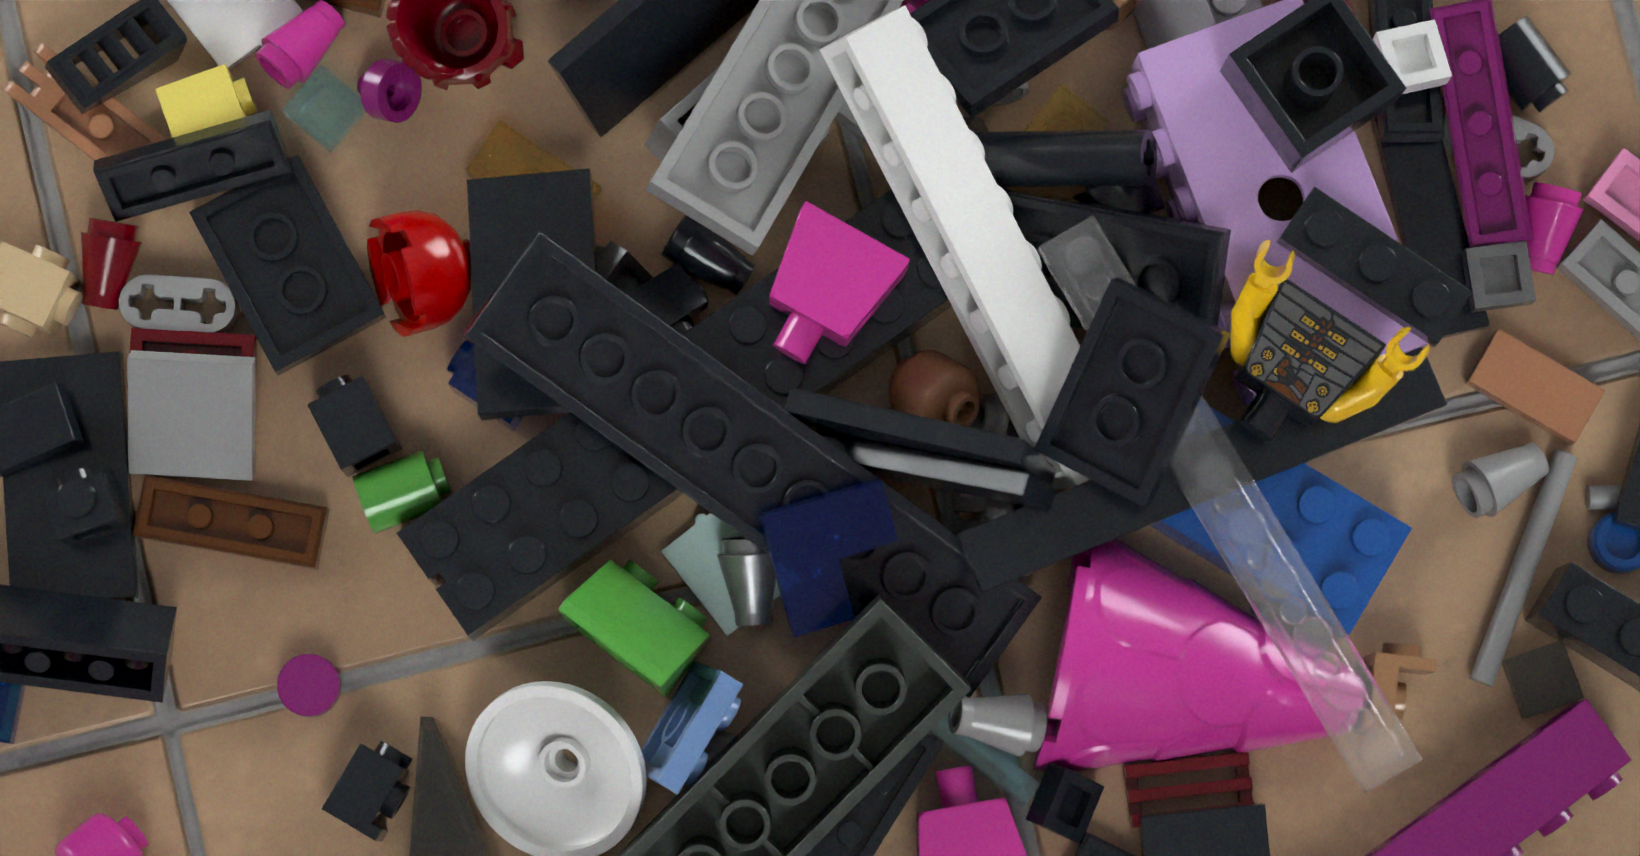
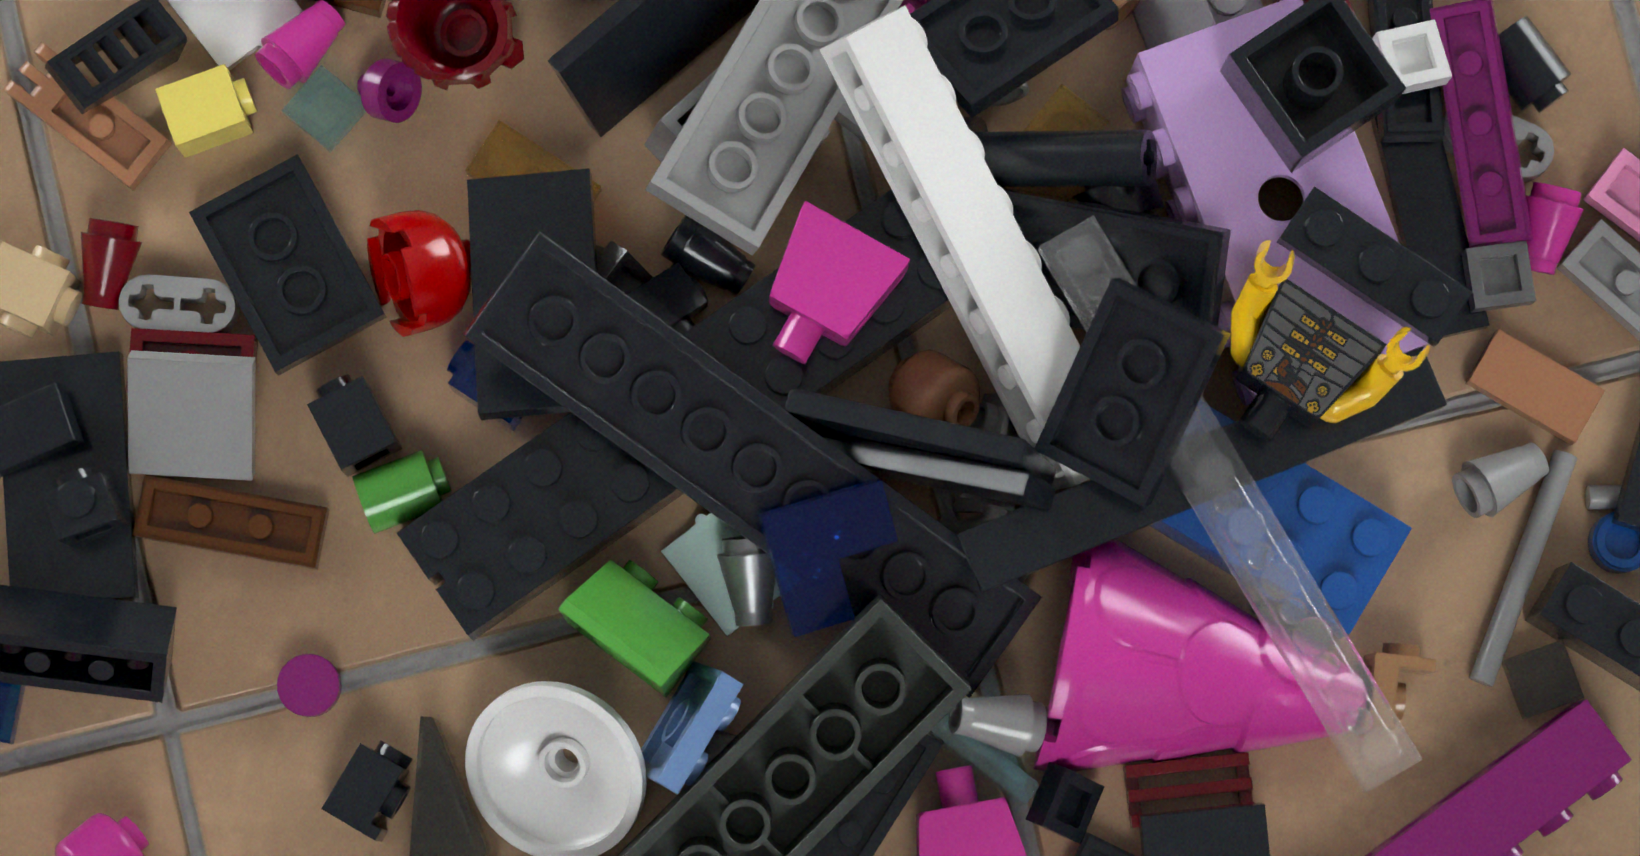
(192, 165): black tile -> none

